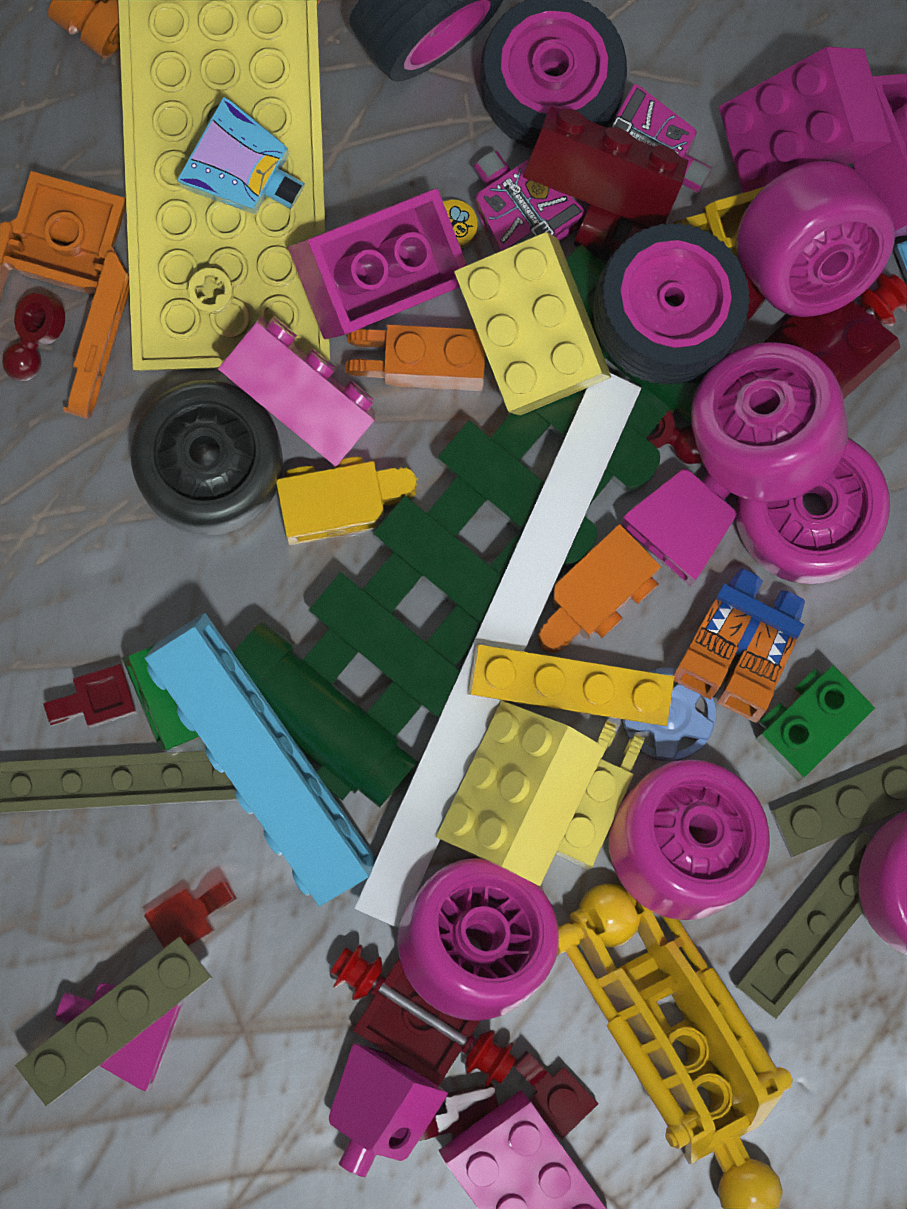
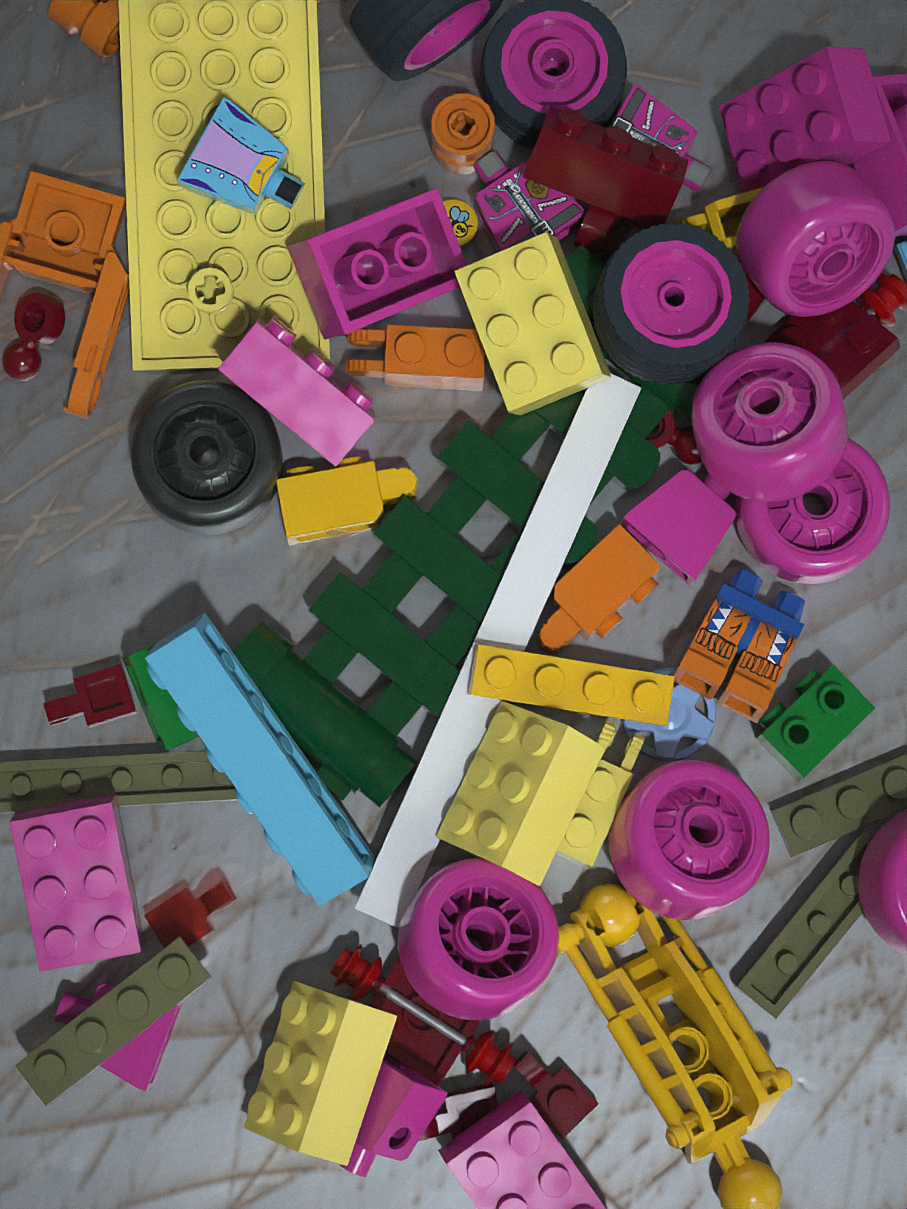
(77, 882): none -> dark pink brick
(319, 1073): none -> light yellow brick
(461, 132): none -> orange wheel

